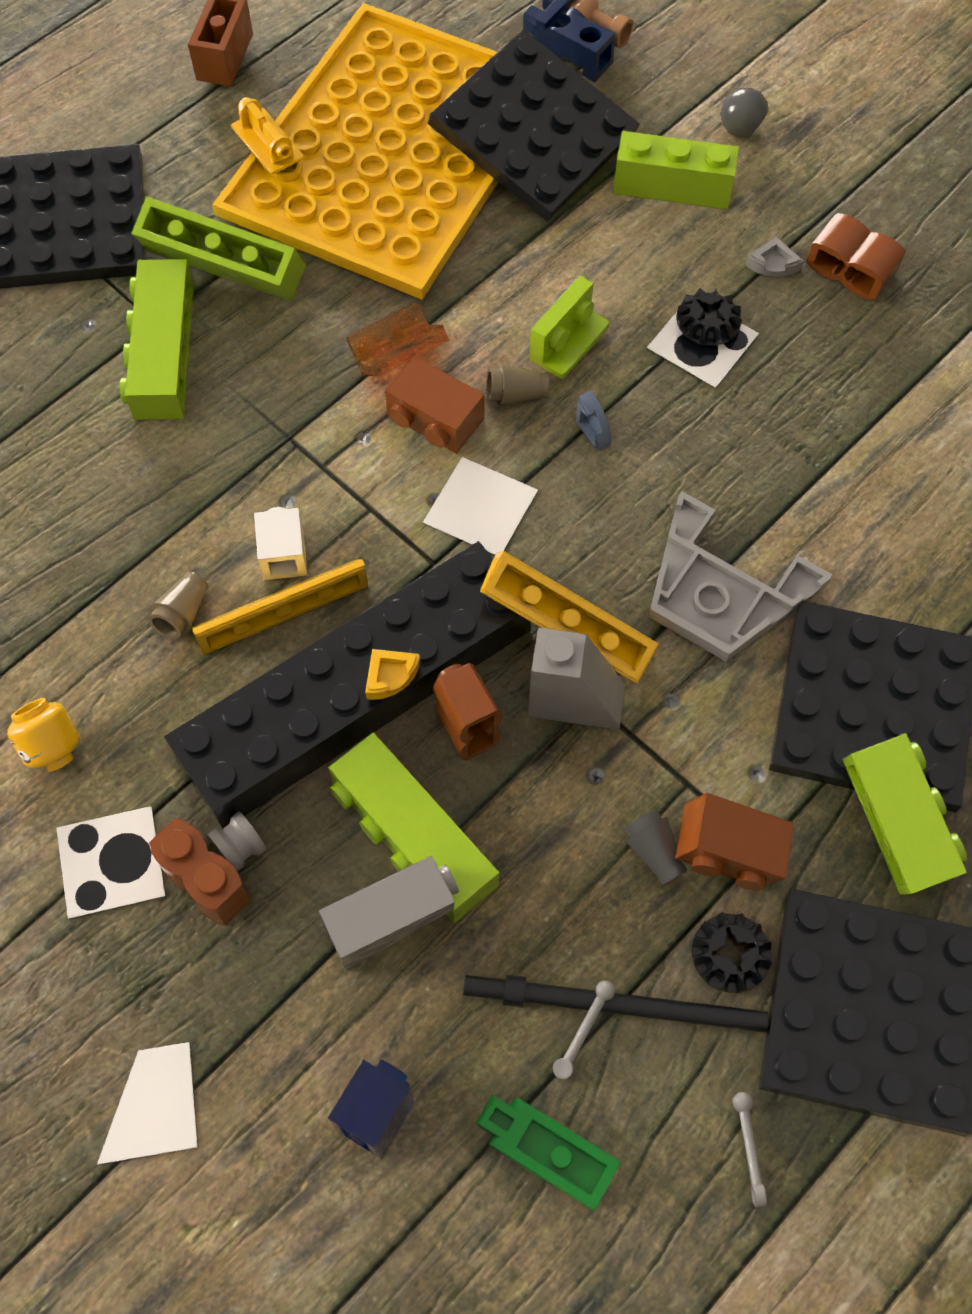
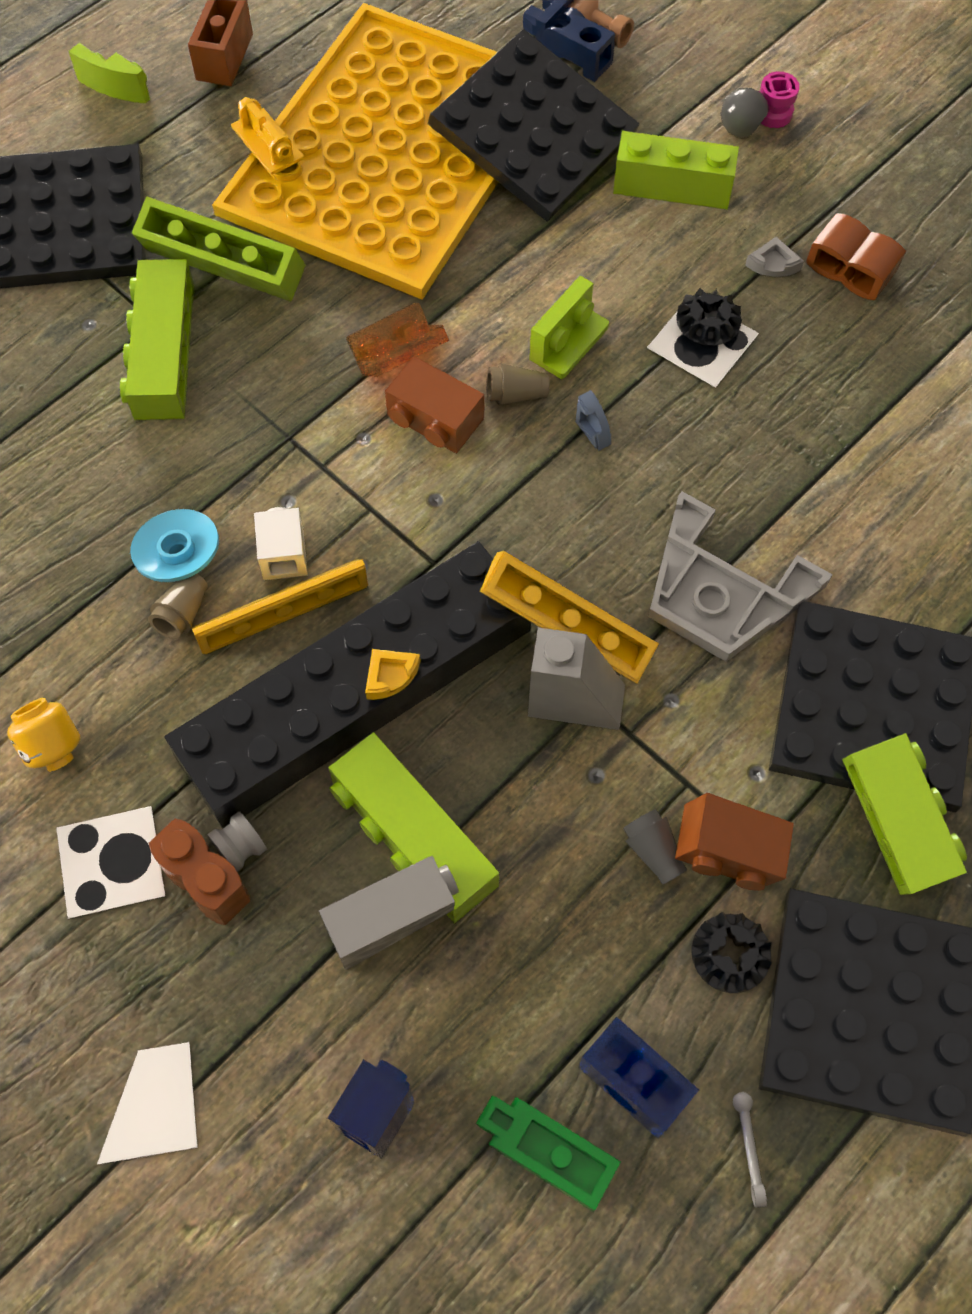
(111, 77): none -> lime slope
(174, 545): none -> medium azure dish
(467, 710): dark orange brick -> none
(480, 506): white sticker -> none
(516, 992): black bar -> none
(564, 1067): light grey hinge -> none
(637, 1077): none -> clear blue brick
(781, 93): none -> dark pink wheel

